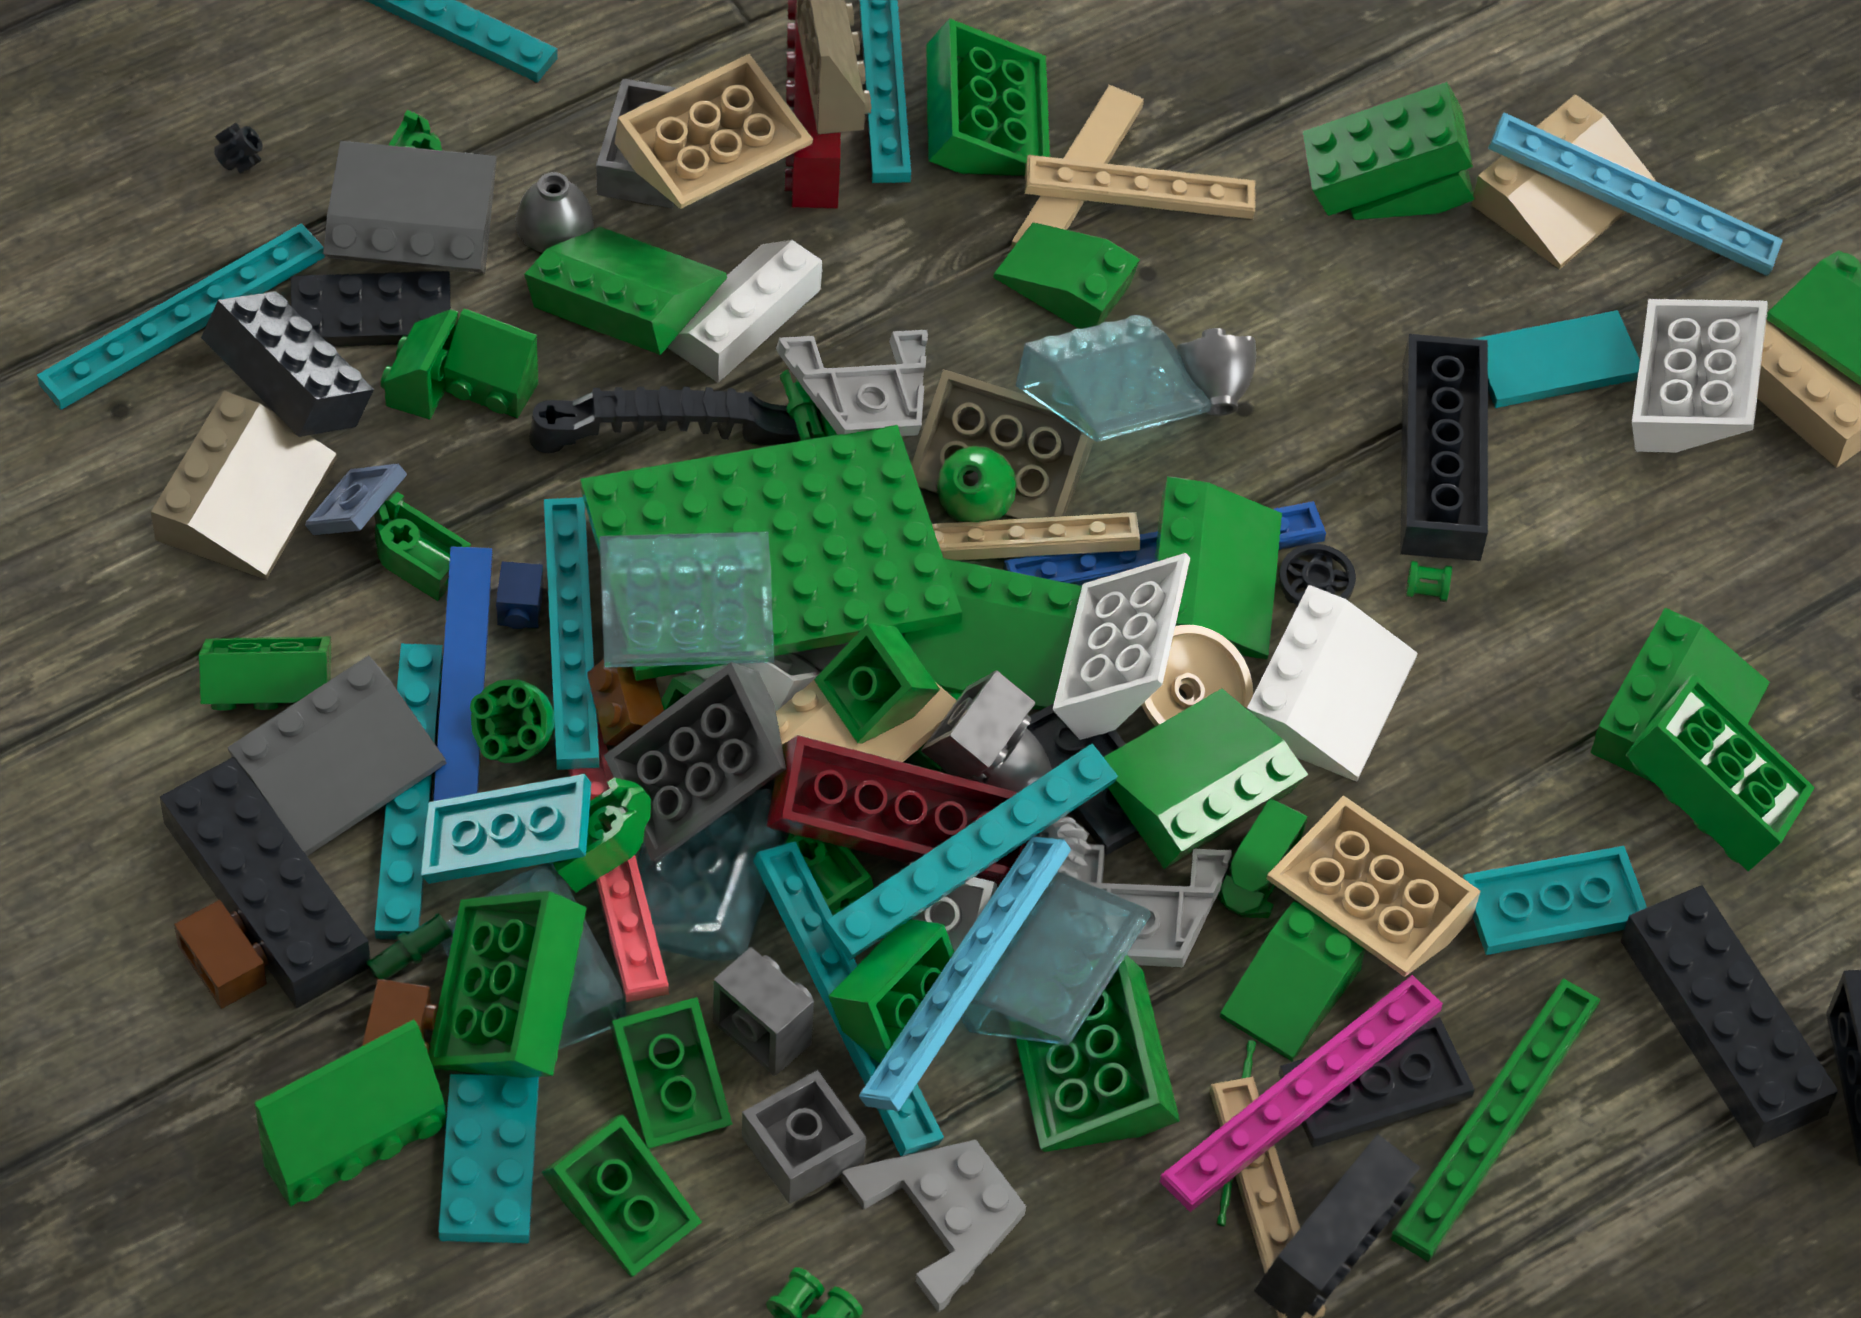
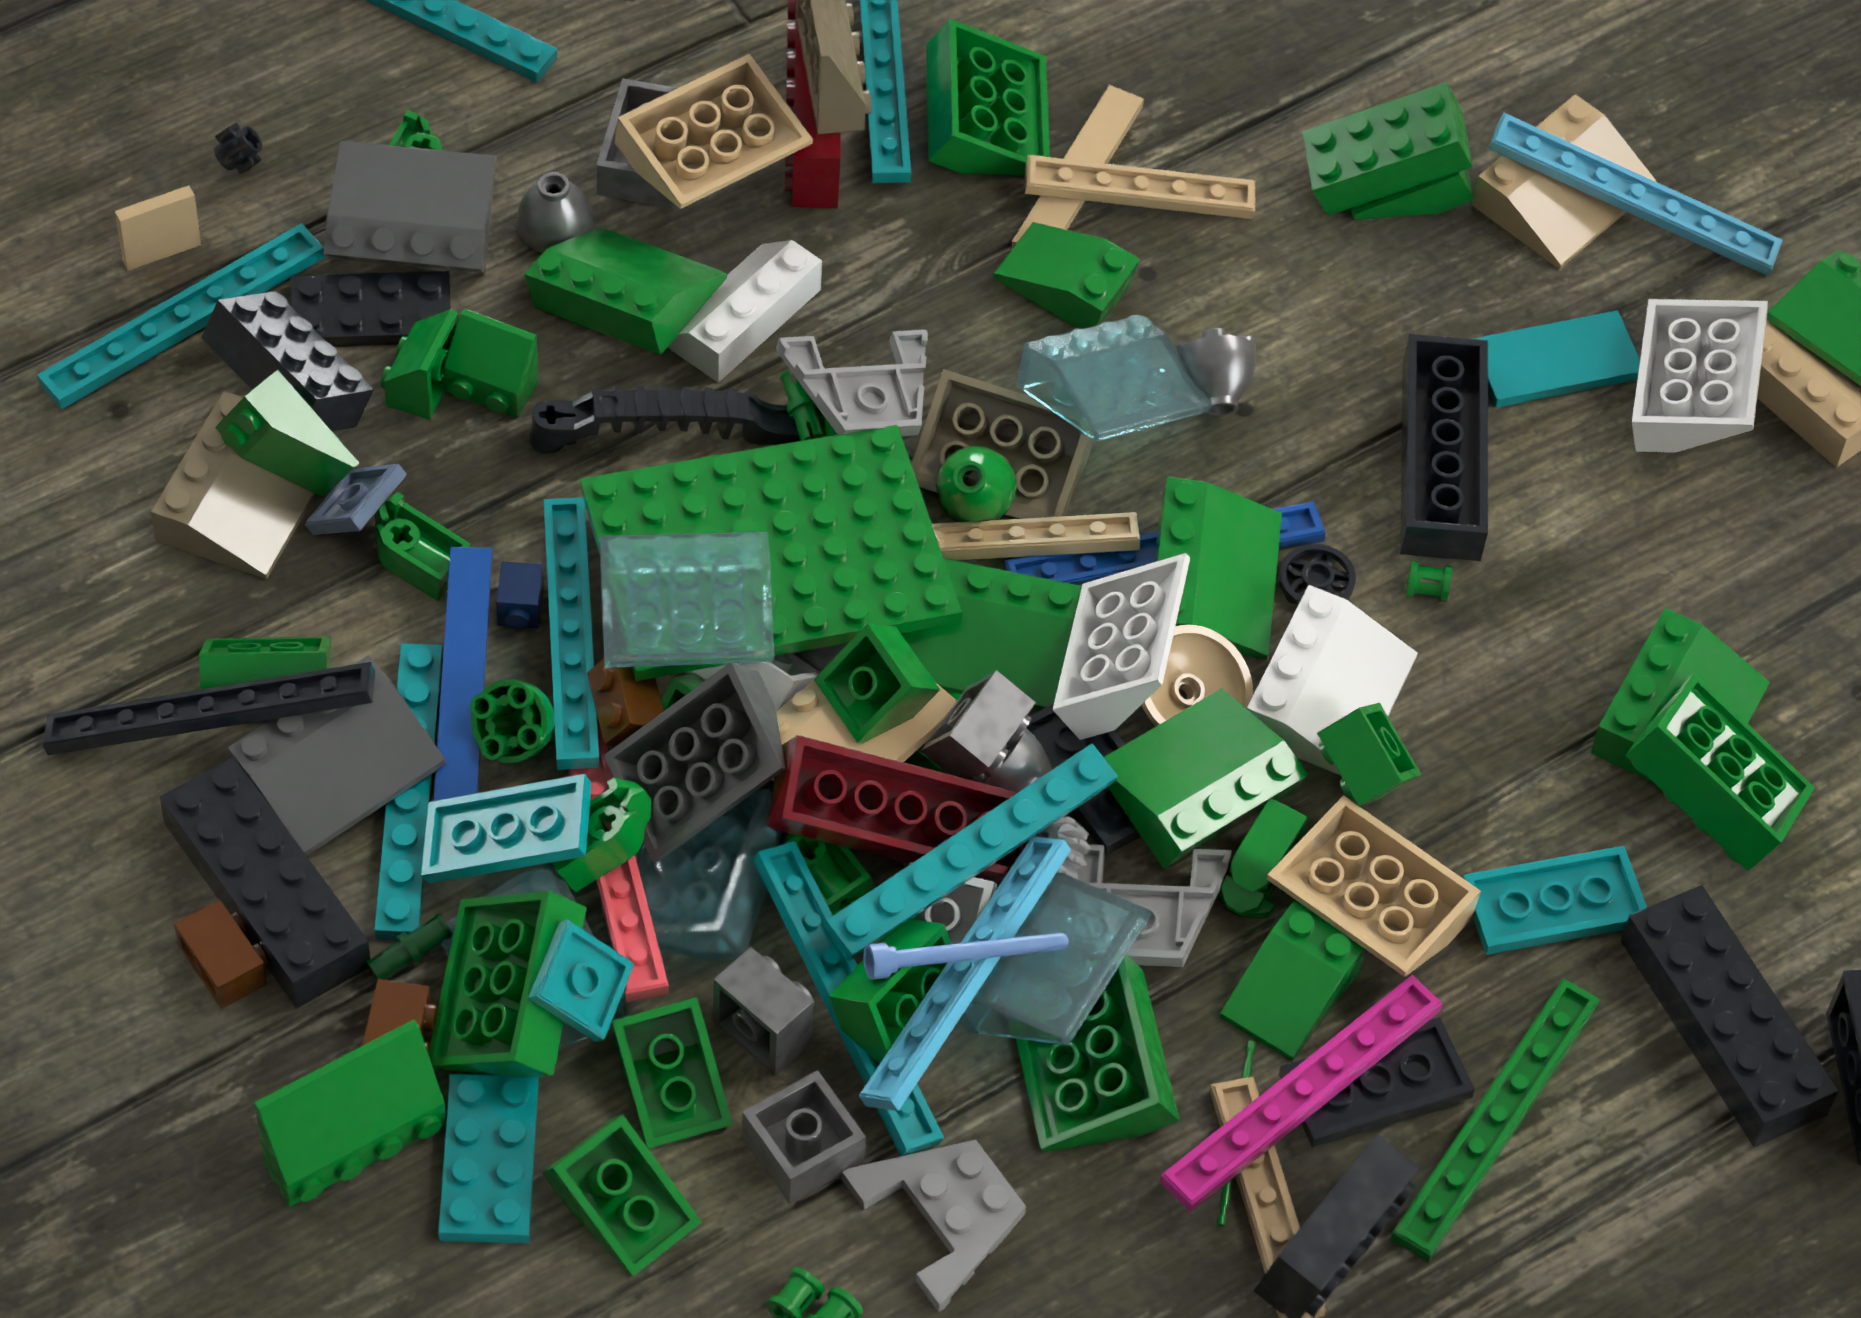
(158, 228): none -> tan tile
(209, 708): none -> black tile
(286, 437): none -> green slope
(581, 980): none -> teal tile
(884, 960): none -> medium blue piece
(1367, 754): none -> green brick

